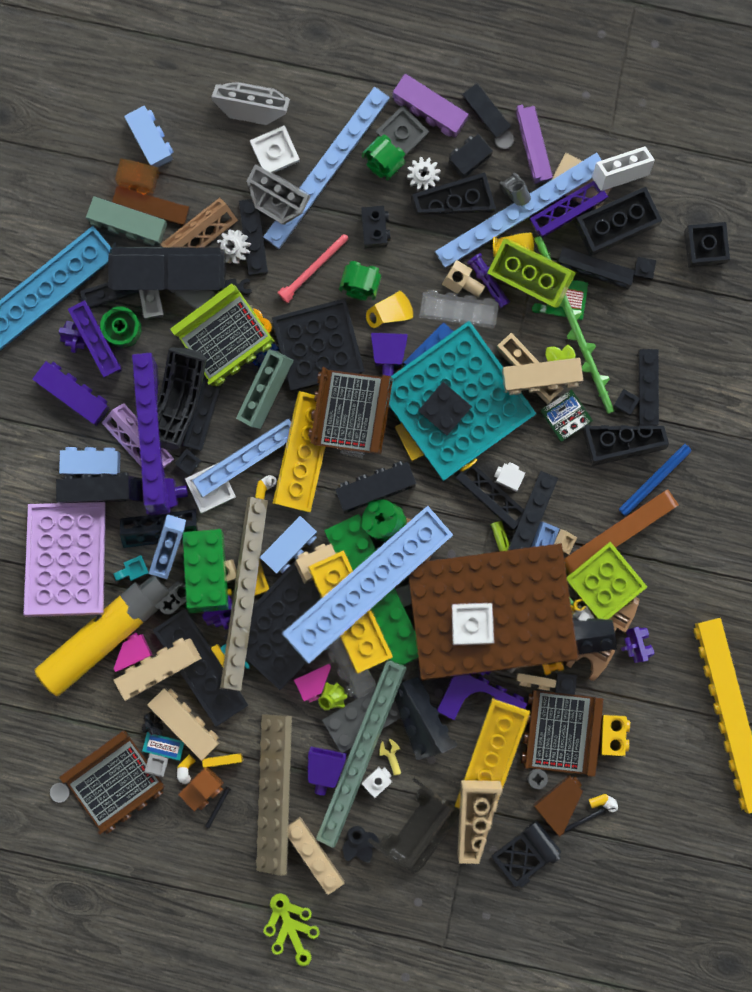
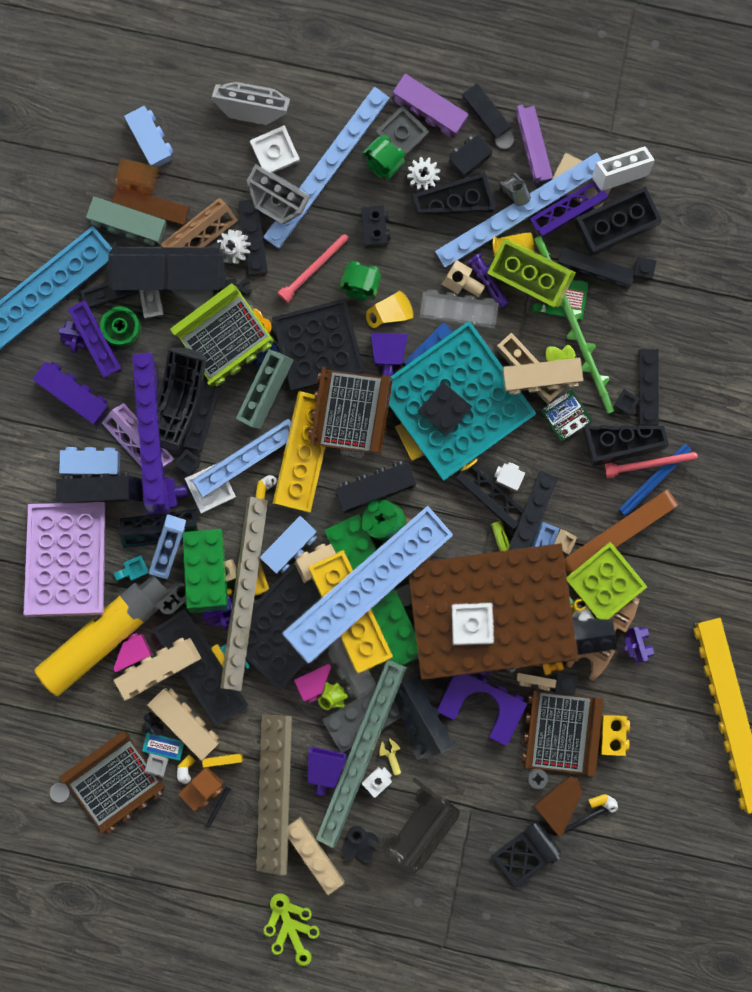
(477, 809): tan wedge -> none
(496, 744): yellow plate -> none
(613, 470): none -> coral piece
(707, 244): black brick -> none

